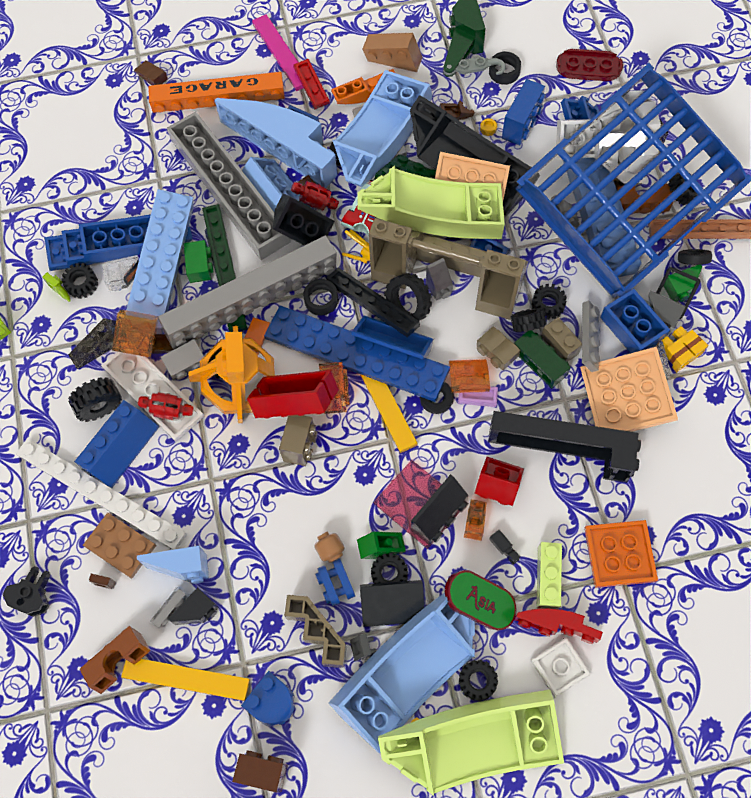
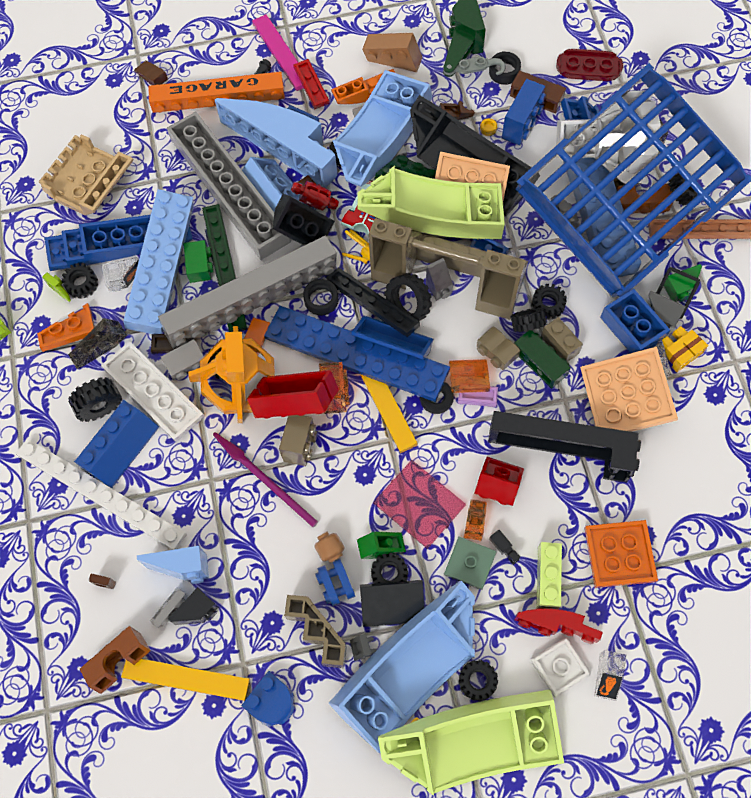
(27, 596): black hinge -> none
(72, 329): none -> orange wing
(83, 175): none -> tan slope
(118, 545): medium nougat plate -> none
(135, 333): clear orange brick -> none
(167, 401): red piece -> none
(238, 455): none -> magenta piece
(259, 772): reddish brown brick -> none
(264, 67): none -> black pin
(439, 511): black slope -> none
(470, 563): none -> sand green plate
(480, 600): green tile -> none
(554, 92): none -> reddish brown brick
(590, 336): light grey plate -> none
(610, 674): none -> clear slope
(694, 256): black tyre -> none

